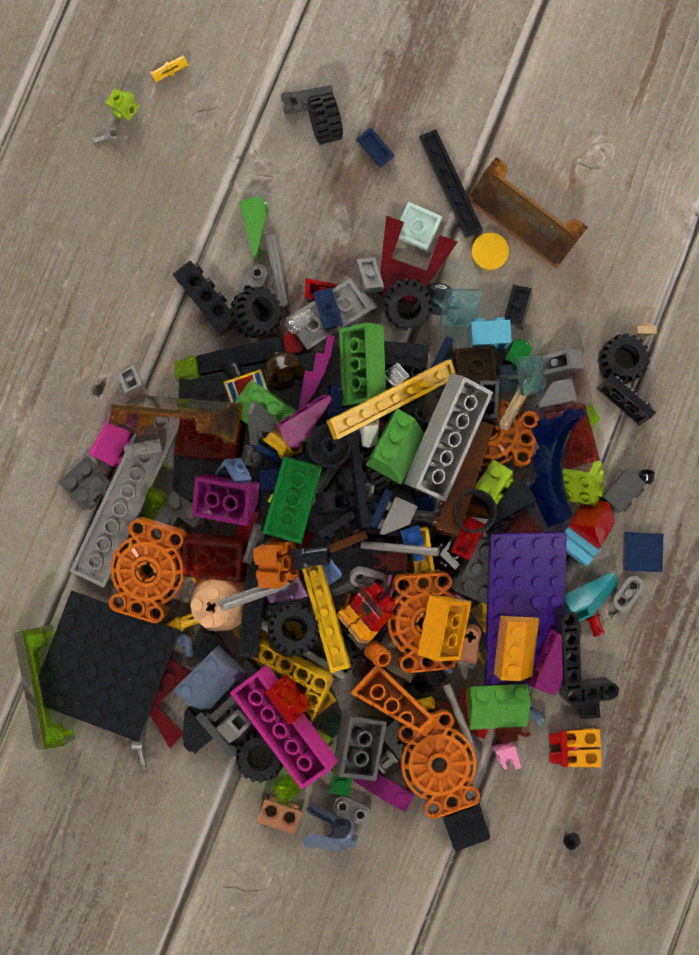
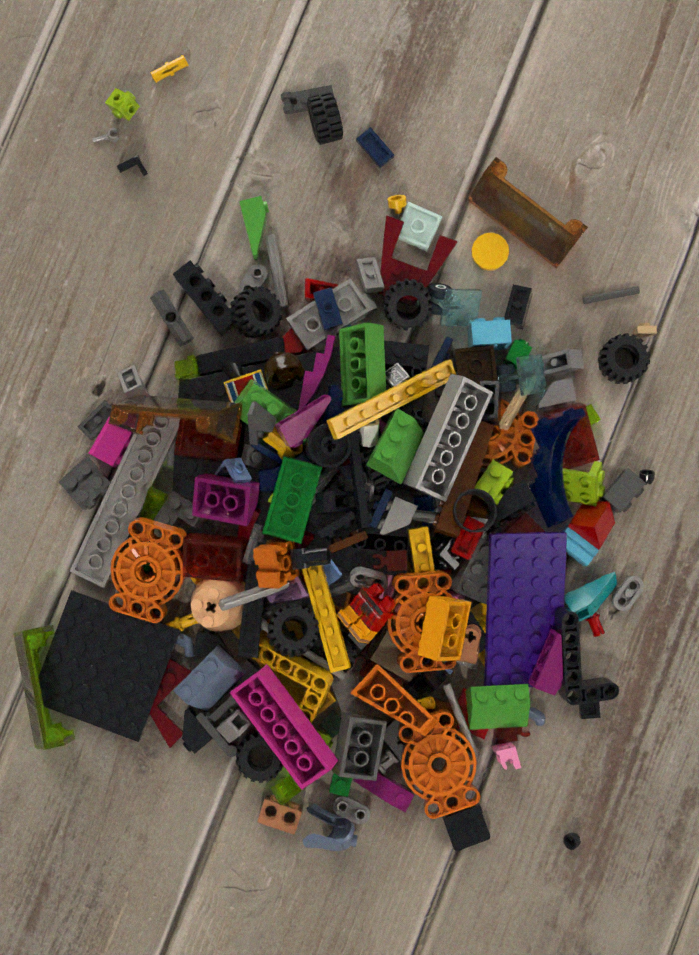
(96, 420): none -> dark grey plate
(130, 163): none -> black tile
(139, 746): light grey hand -> none
(143, 448): light grey piece -> none
(165, 308): none -> dark grey piece
(288, 699): red plate -> none
(298, 321): clear cone -> none
(377, 653): orange brick -> none
(397, 202): none -> yellow tile
(400, 548): light grey bar -> none
(413, 537): blue plate -> none
(450, 184): black plate -> none
(516, 647): light orange slope -> none
(570, 750): light orange hips -> none
(611, 295): none -> dark grey bar
(626, 399): black plate -> none
(643, 552): dark blue tile -> none

